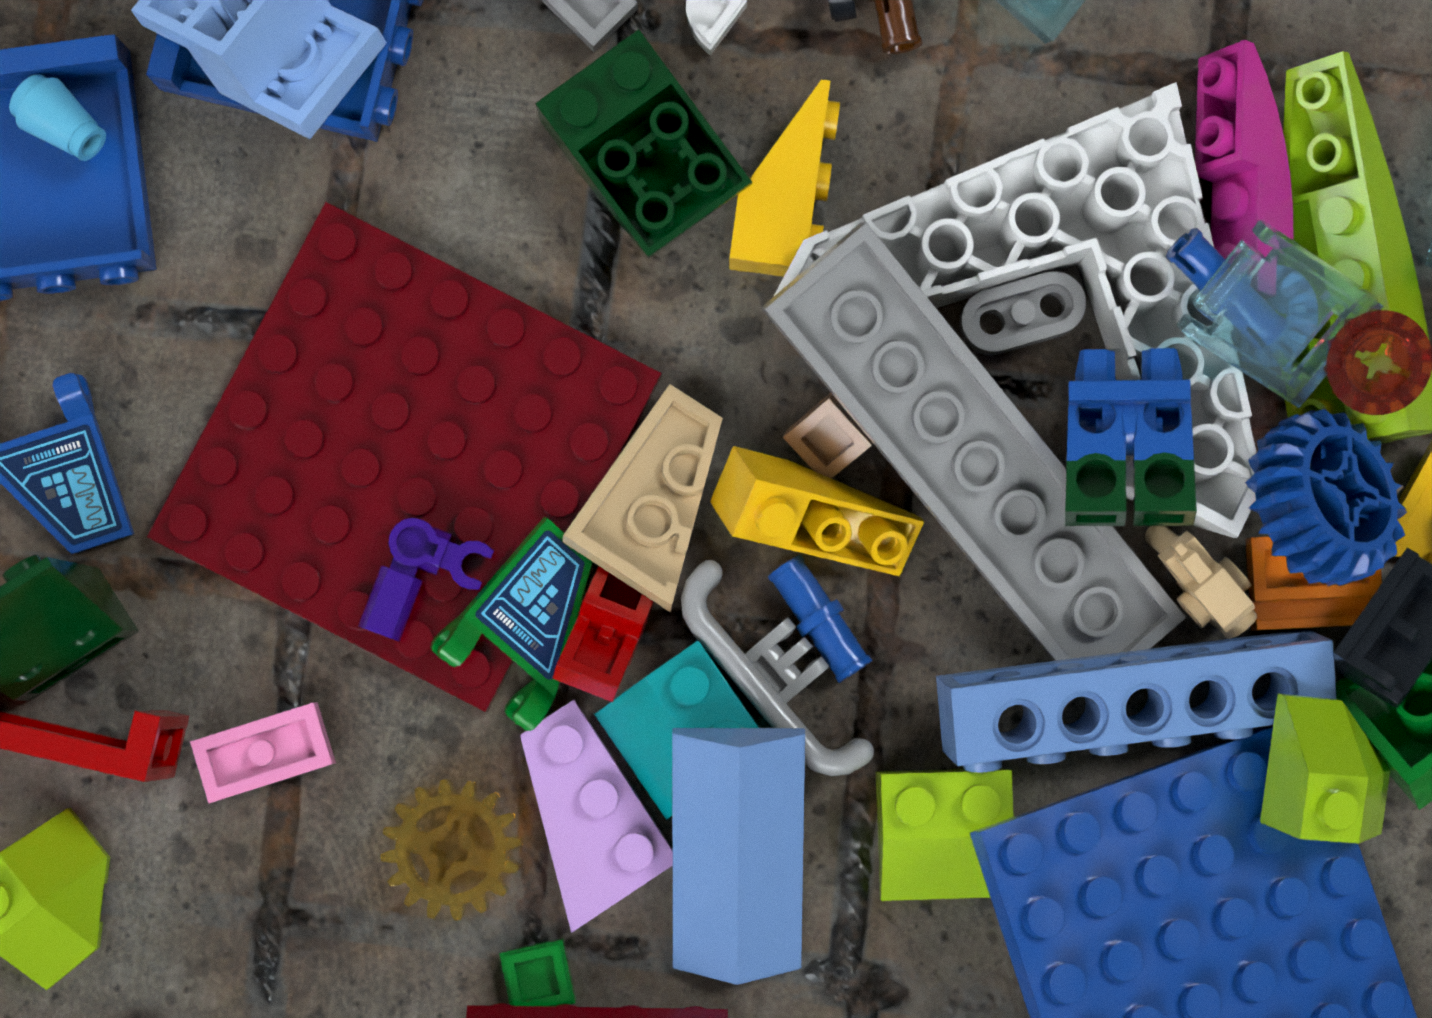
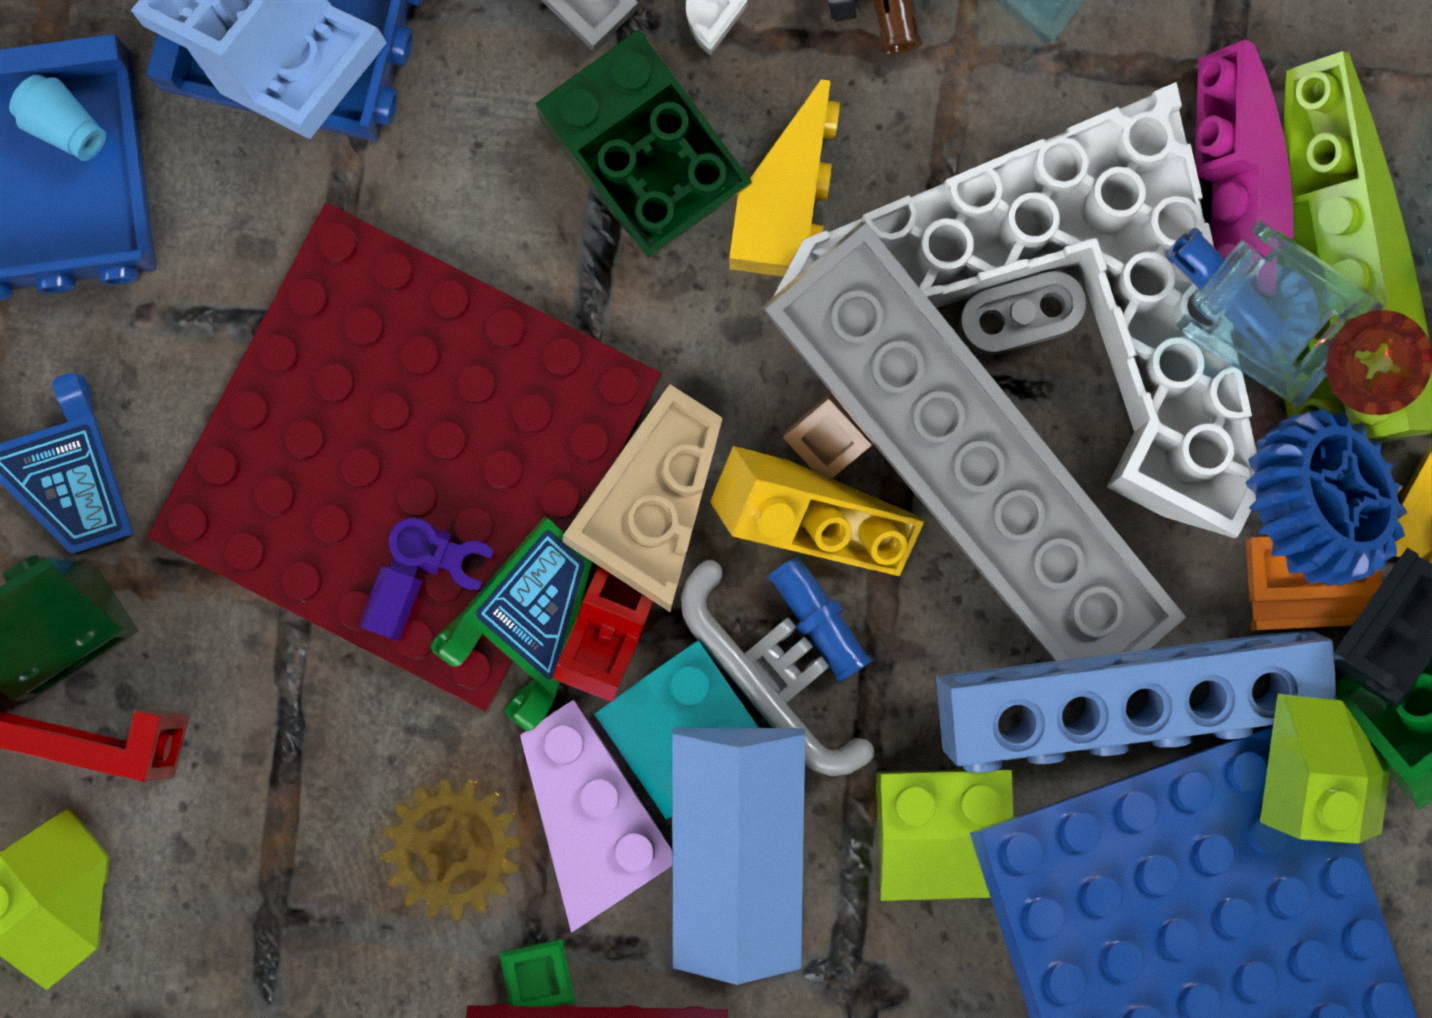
(262, 752): bright pink plate -> none
(1130, 419): hips -> none
(1210, 589): tan piece -> none

